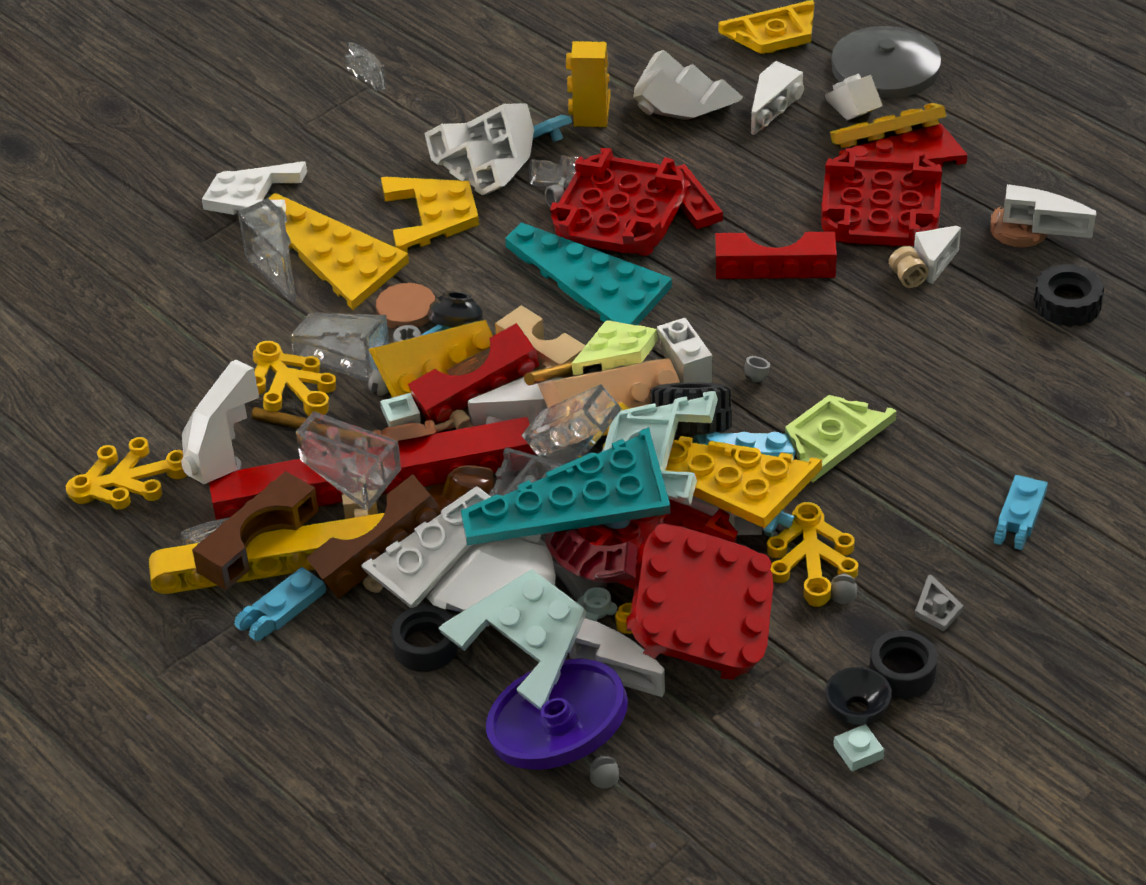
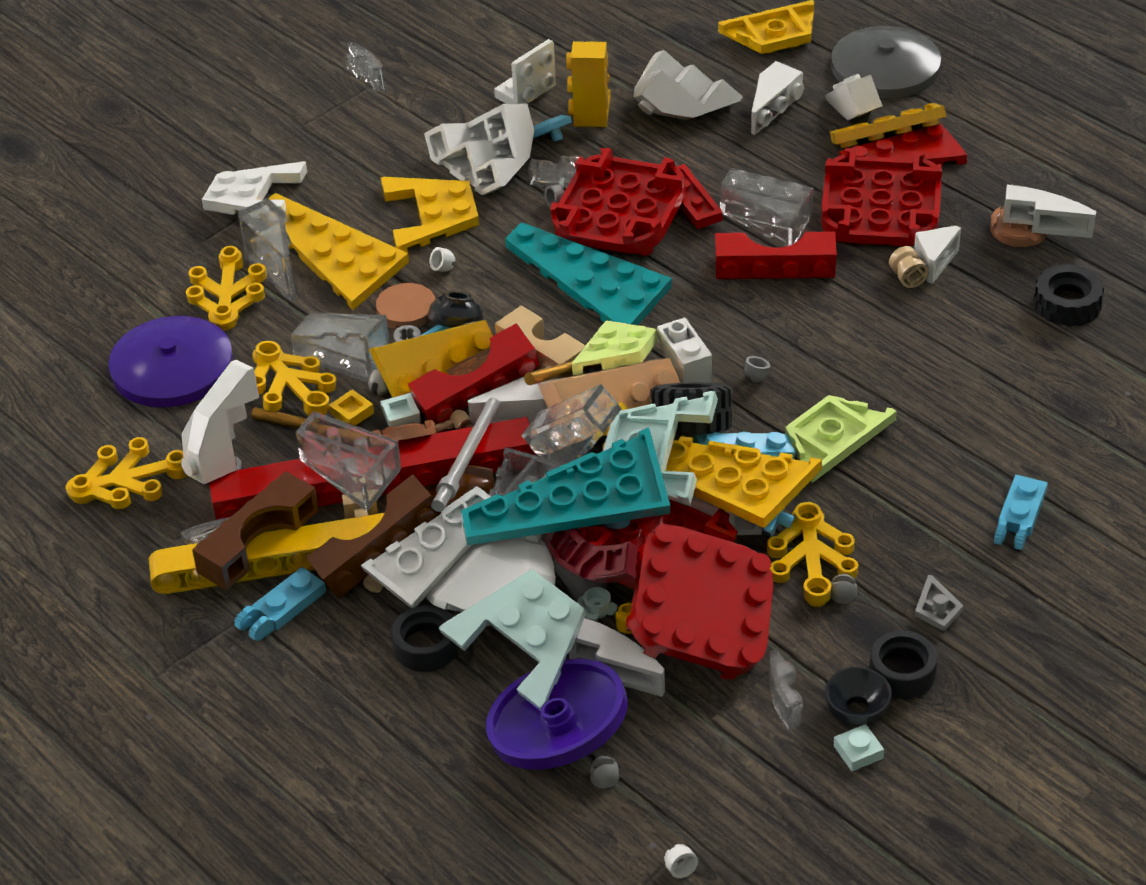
(169, 361): none -> dark purple dish
(226, 313): none -> yellow plant
(351, 408): none -> yellow plate
(441, 259): none -> white hinge
(449, 484): none -> light grey bar
(531, 76): none -> white bracket
(684, 868): none -> white hinge
(767, 203): none -> clear wedge
(784, 696): none -> clear slope

